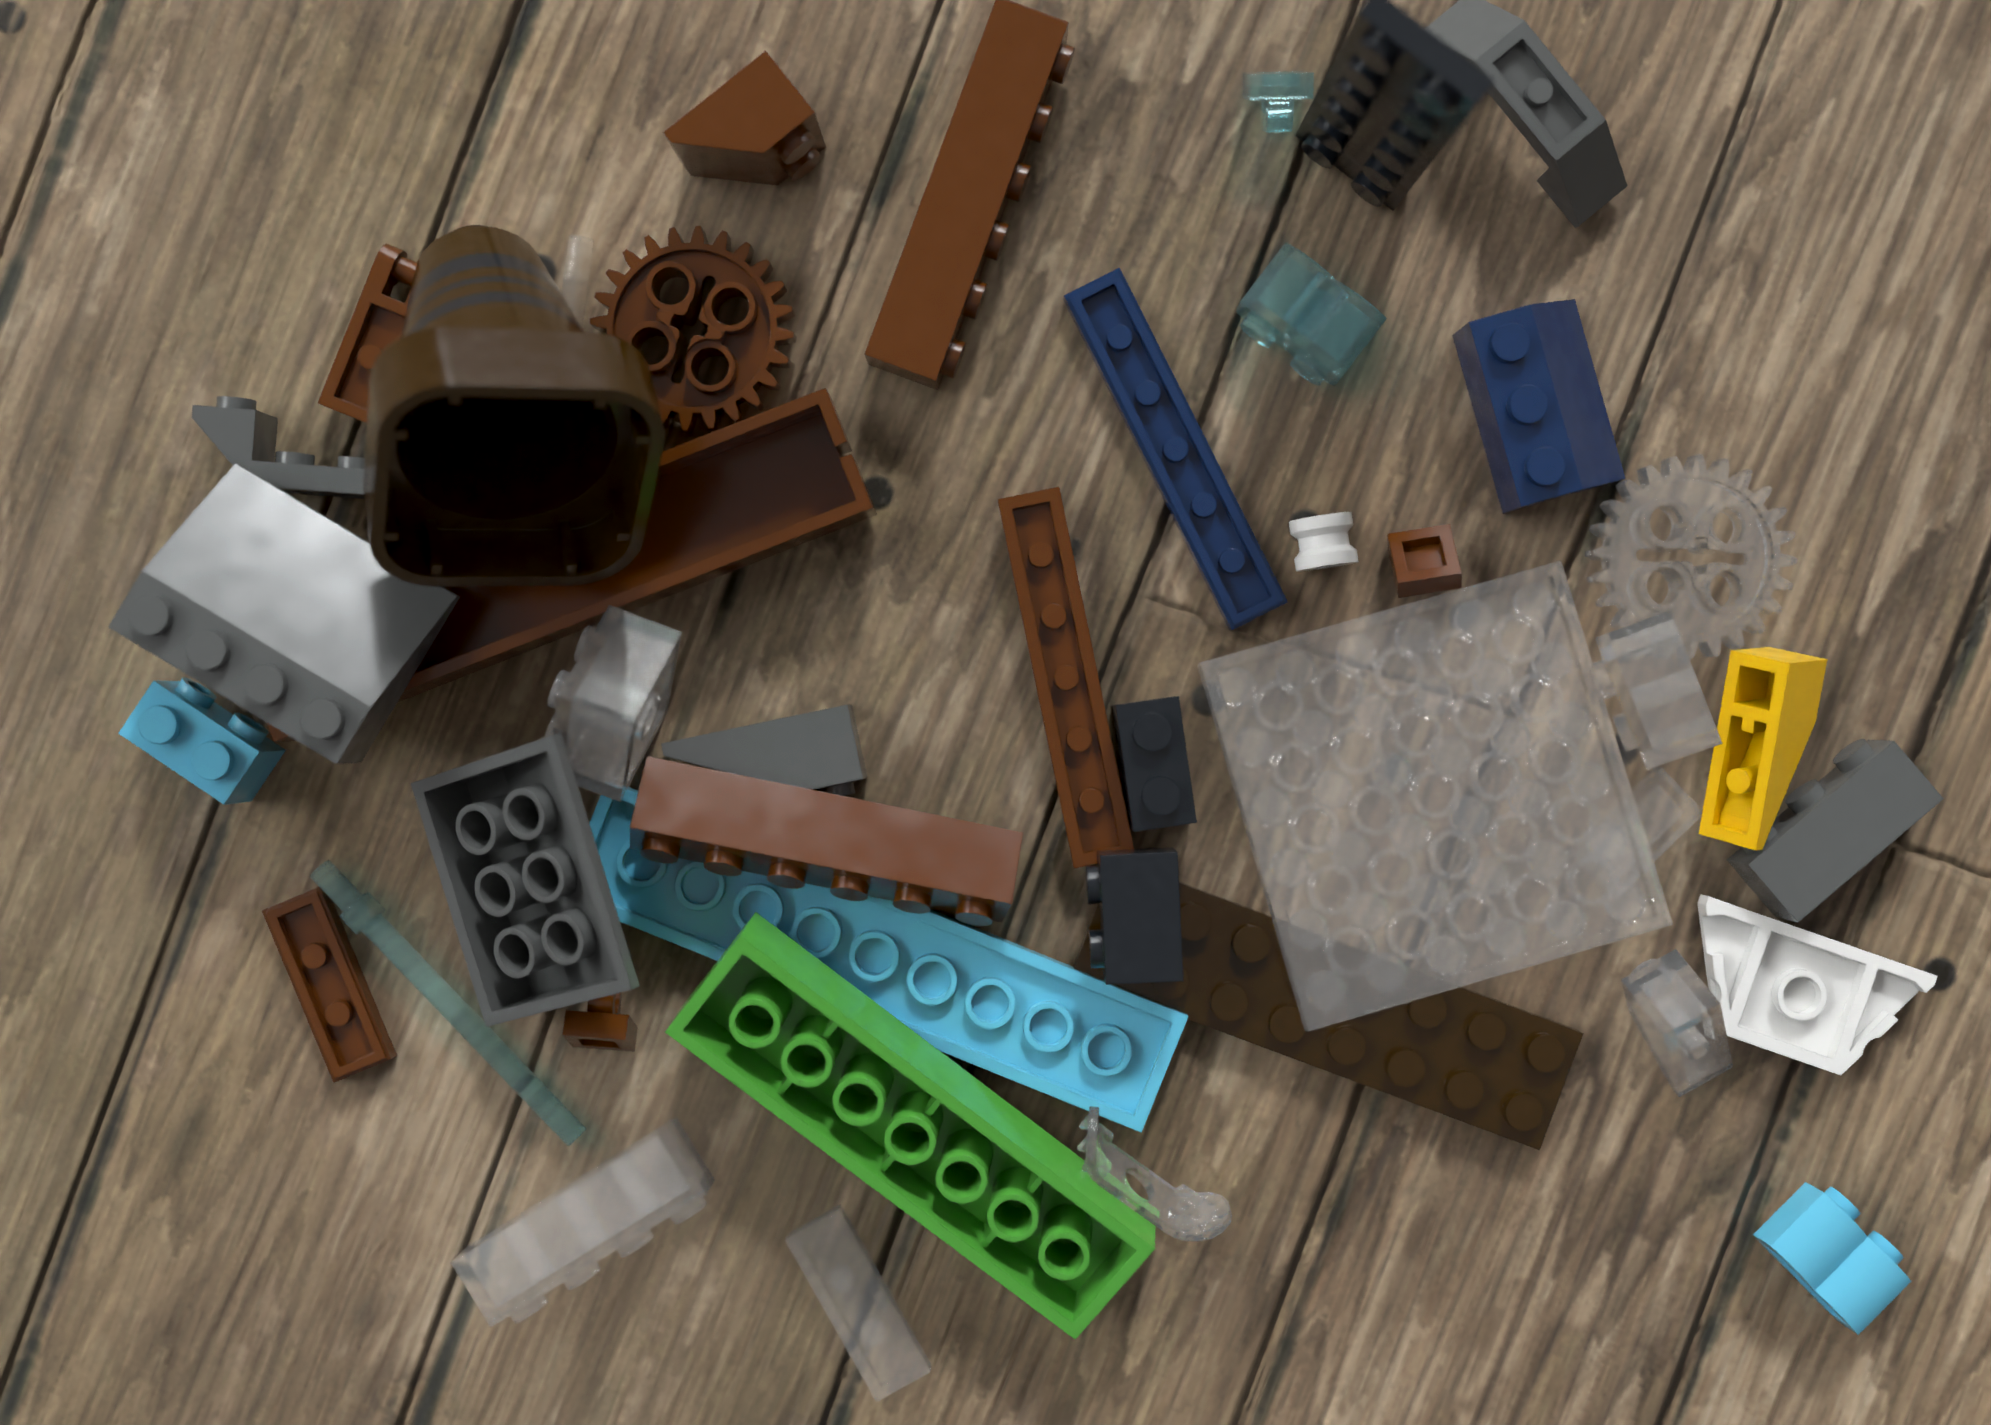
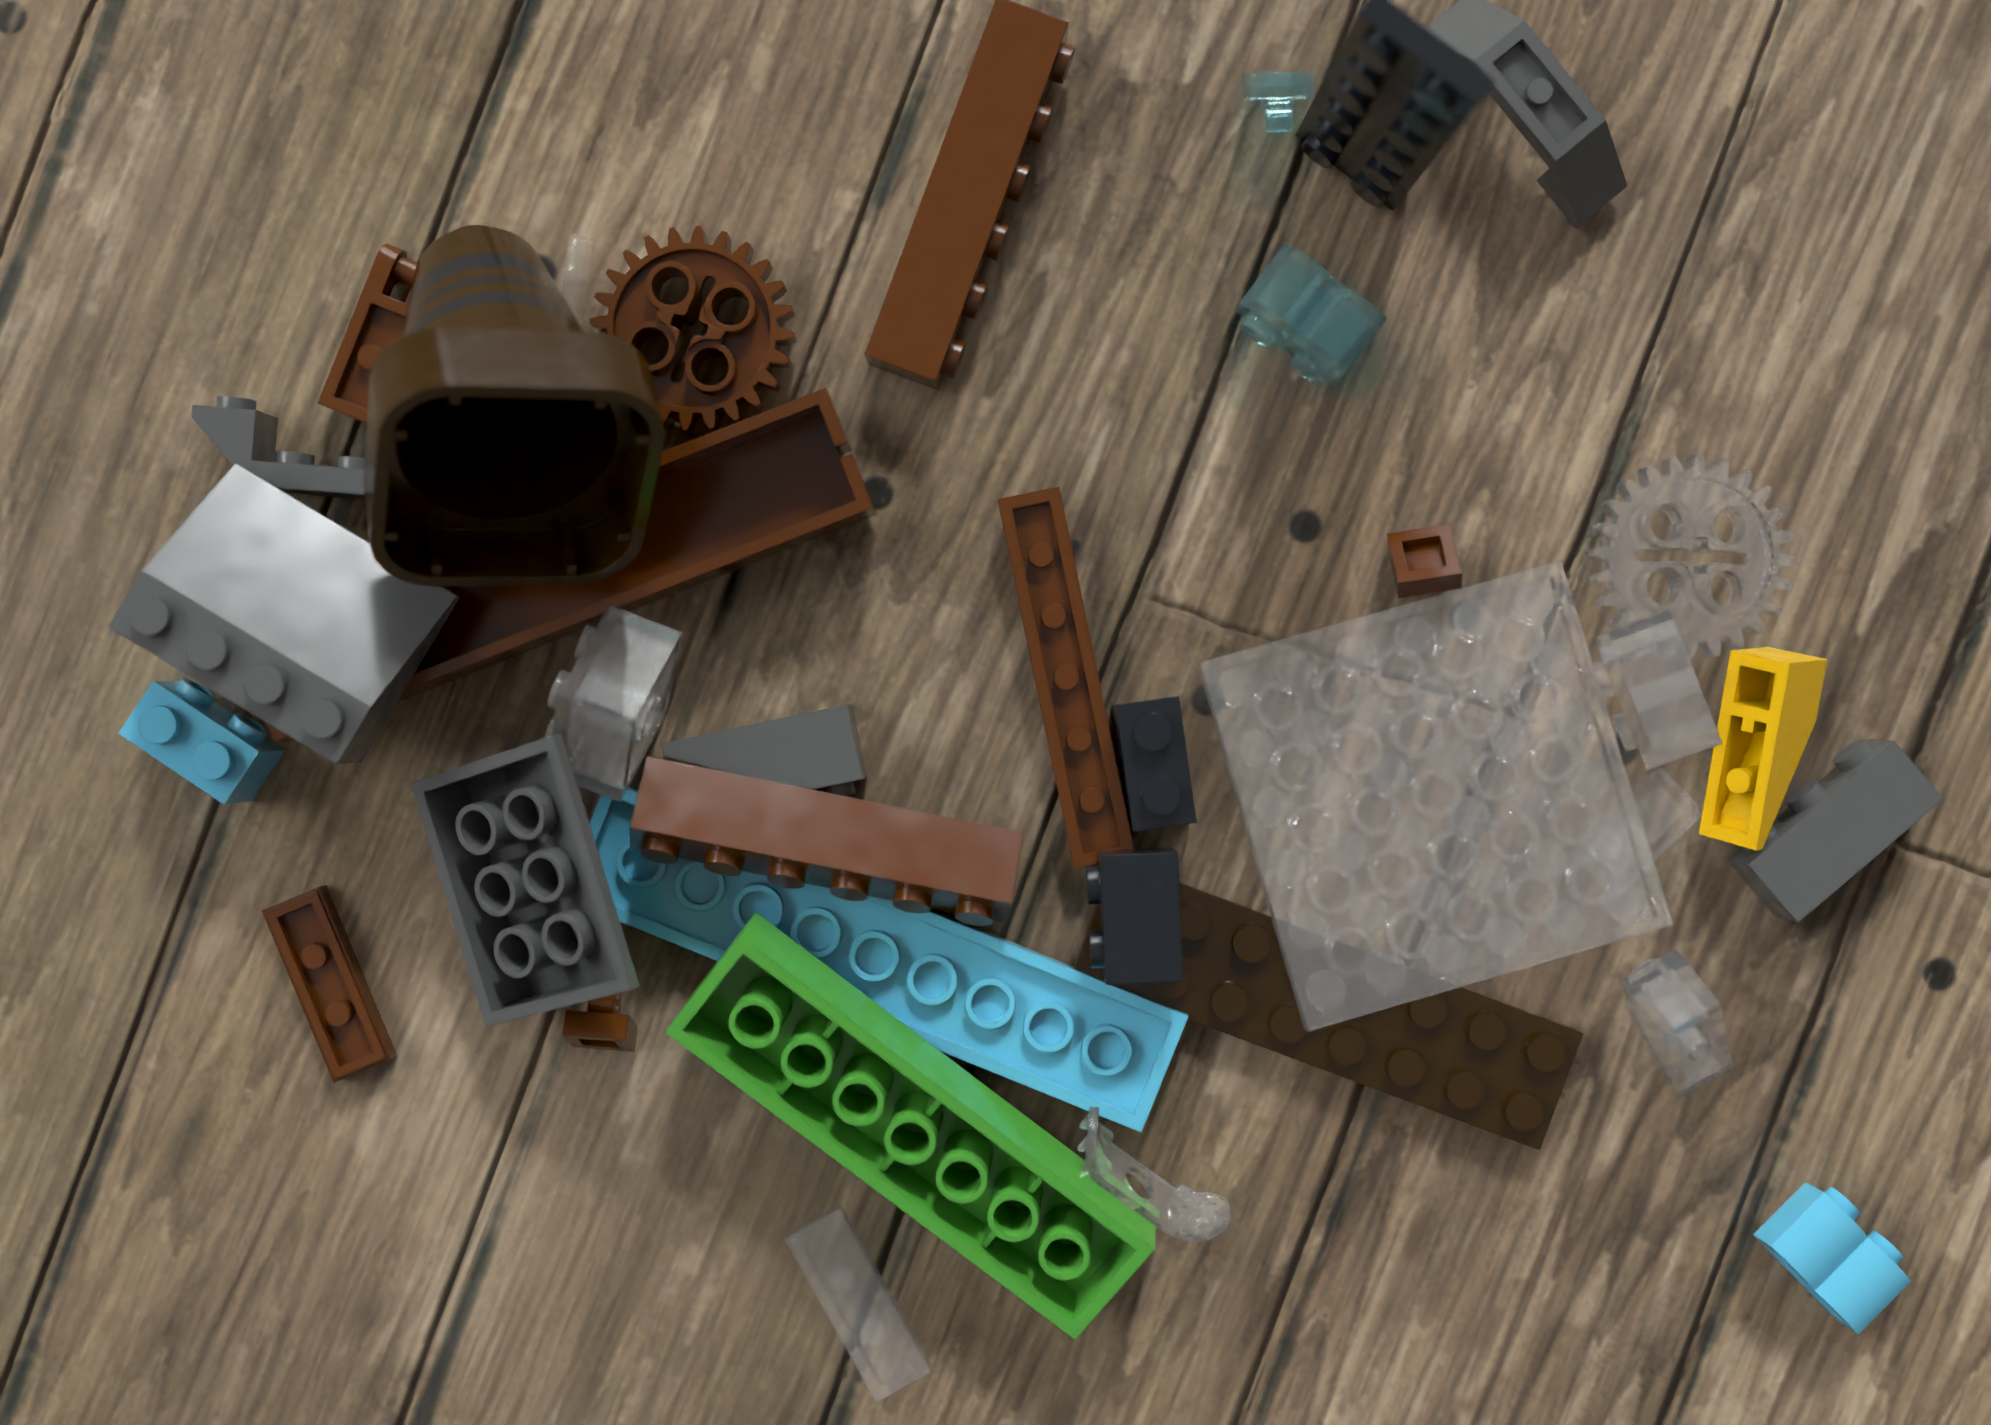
(364, 915): clear light blue bar -> none
(584, 1223): clear brick -> none
(750, 129): reddish brown slope -> none
(1174, 449): dark blue tile -> none
(1323, 541): white wheel -> none
(1538, 403): dark blue slope -> none
(1800, 988): white wing -> none

